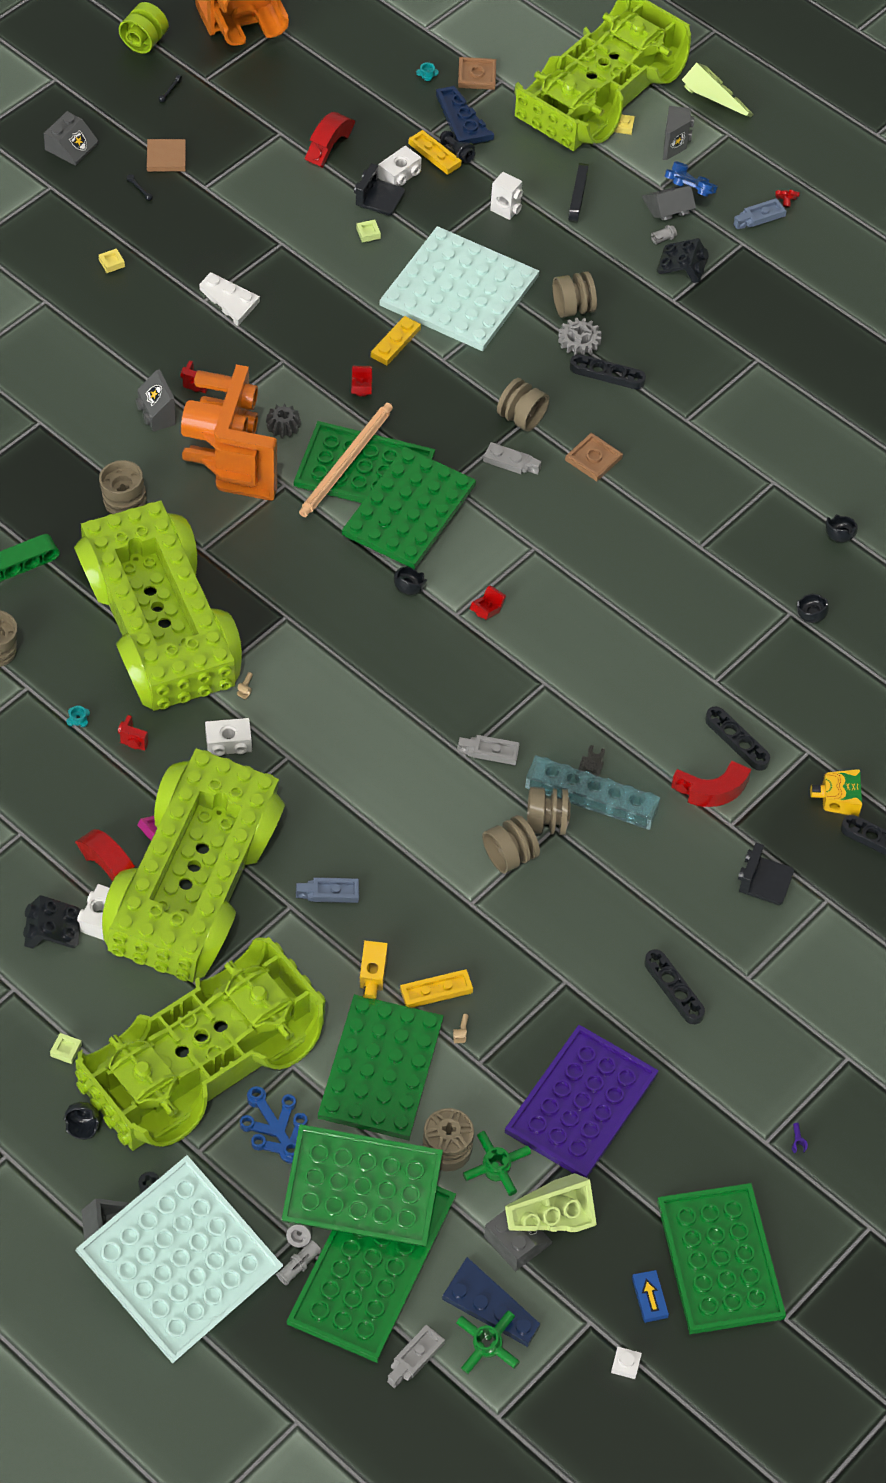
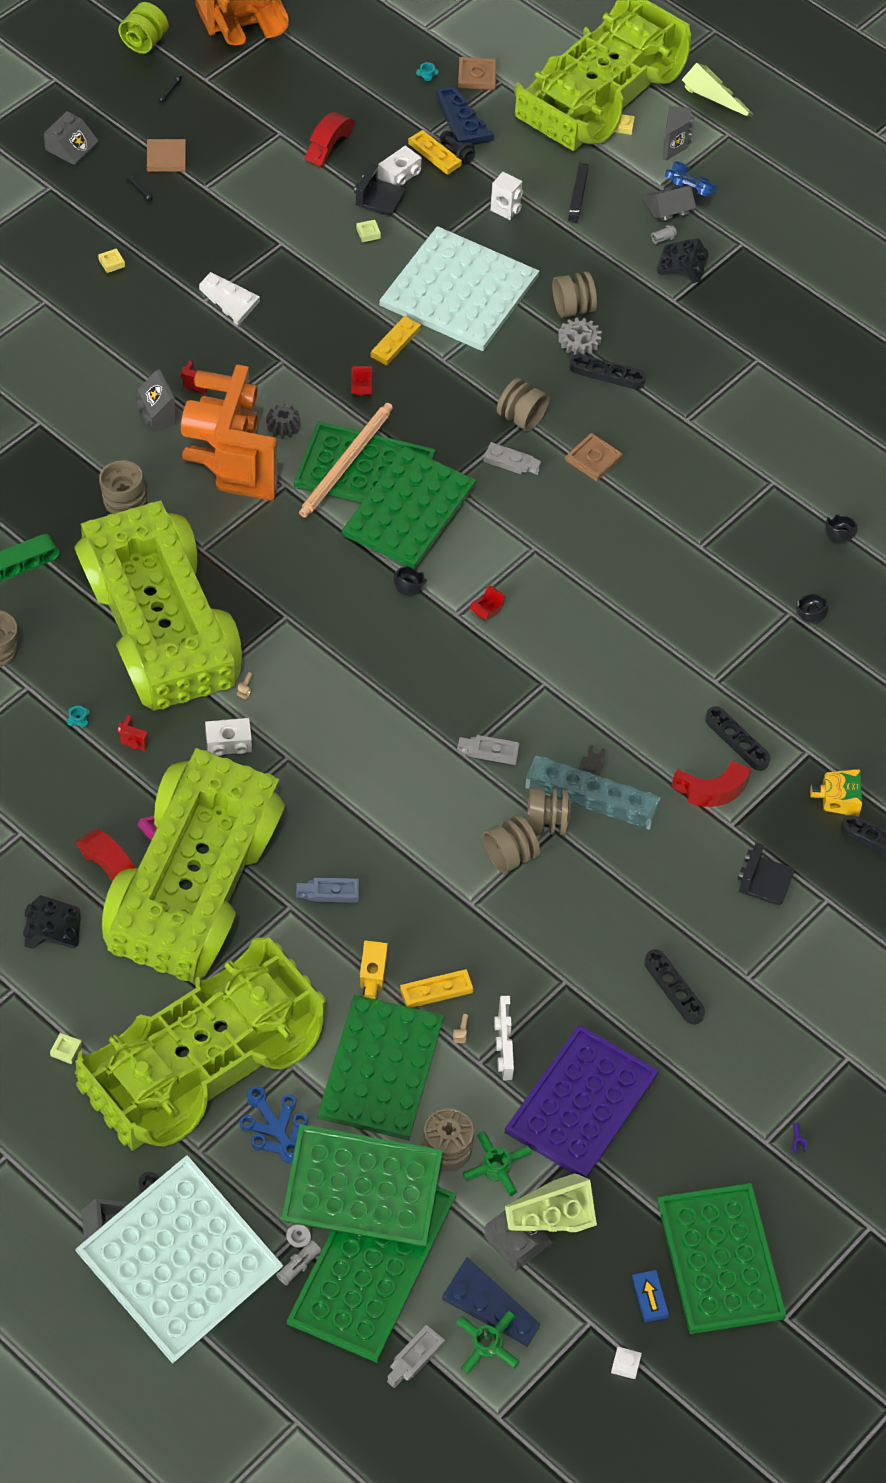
(82, 1120): black hair -> none
(89, 919): white brick -> none
(503, 1043): none -> white wing
(759, 214): sand blue hinge -> none
(787, 196): red plant -> none

